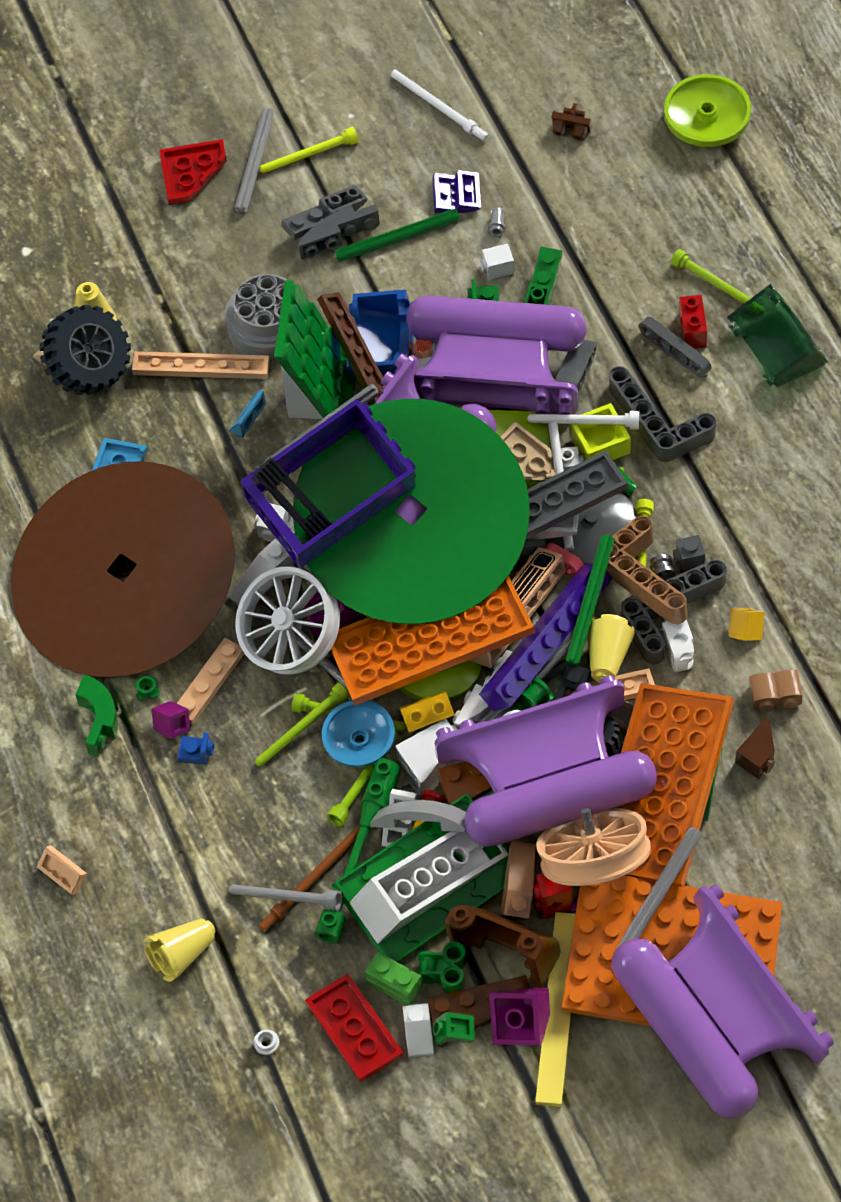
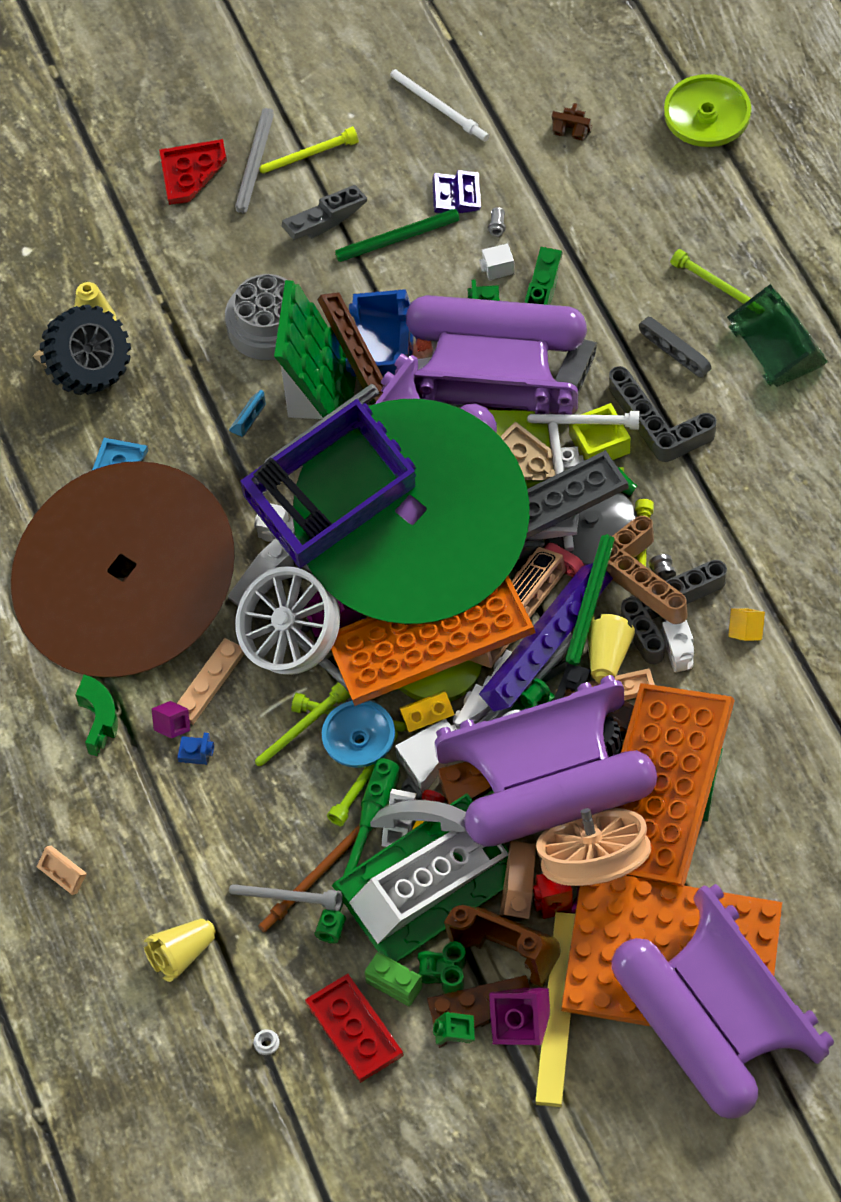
(146, 682): green plate -> none
(200, 365): light nougat plate -> none
(329, 231): dark grey slope -> none
(418, 1030): white slope -> none
(662, 885): light grey axle -> none
(689, 553): dark grey brick -> none
(693, 321): red brick -> none
(757, 751): reddish brown slope -> none
(775, 690): medium nougat brick -> none

